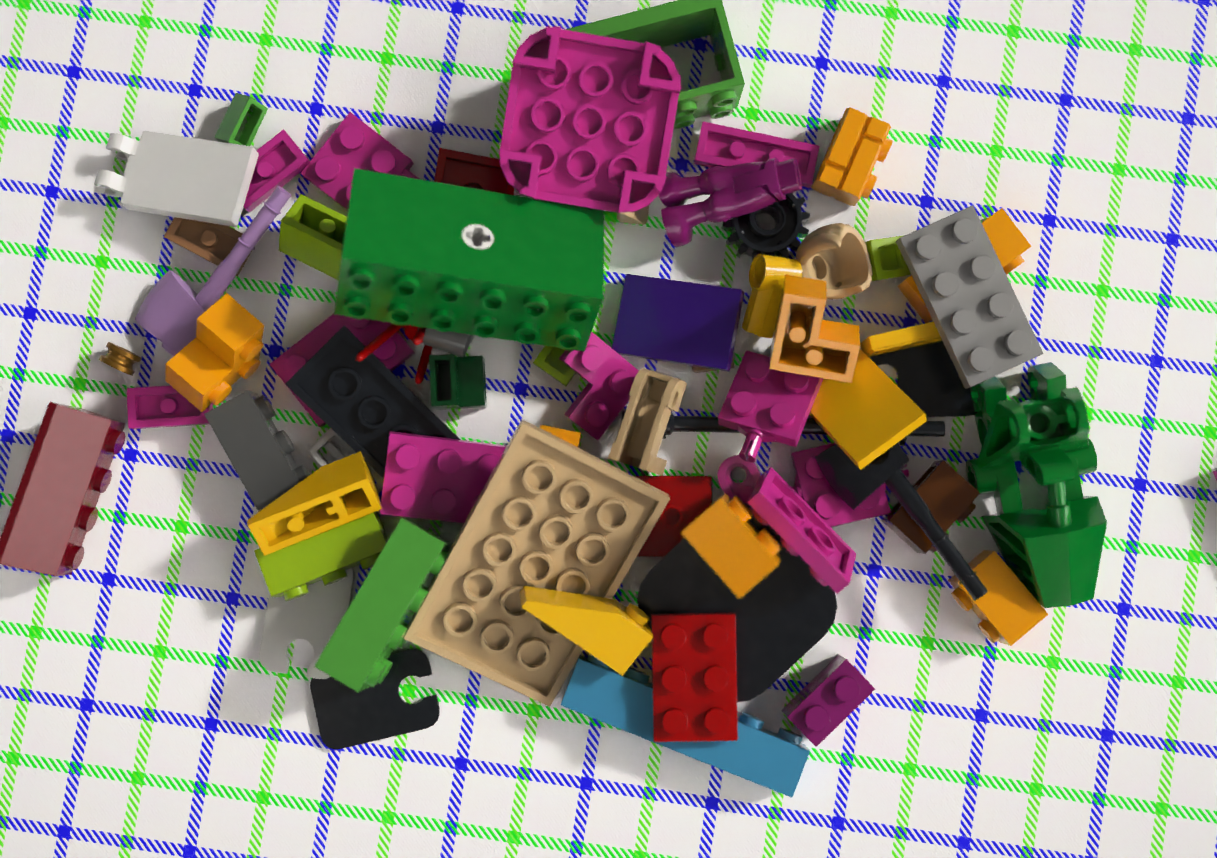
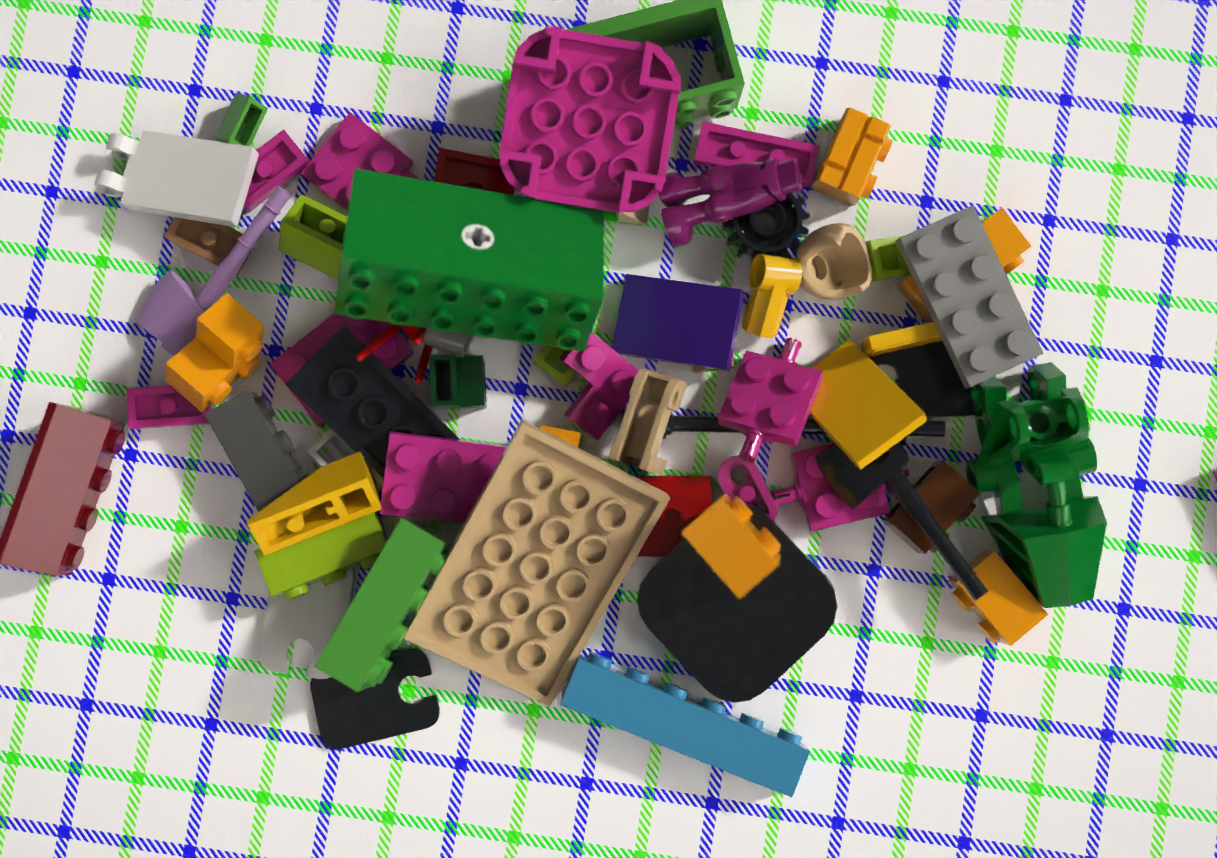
(120, 358): pearl gold bush -> none
(594, 623): yellow slope -> none
(694, 677): red plate -> none
(802, 530): dark pink plate -> none
(805, 341): light orange brick -> none
(828, 699): magenta brick -> none

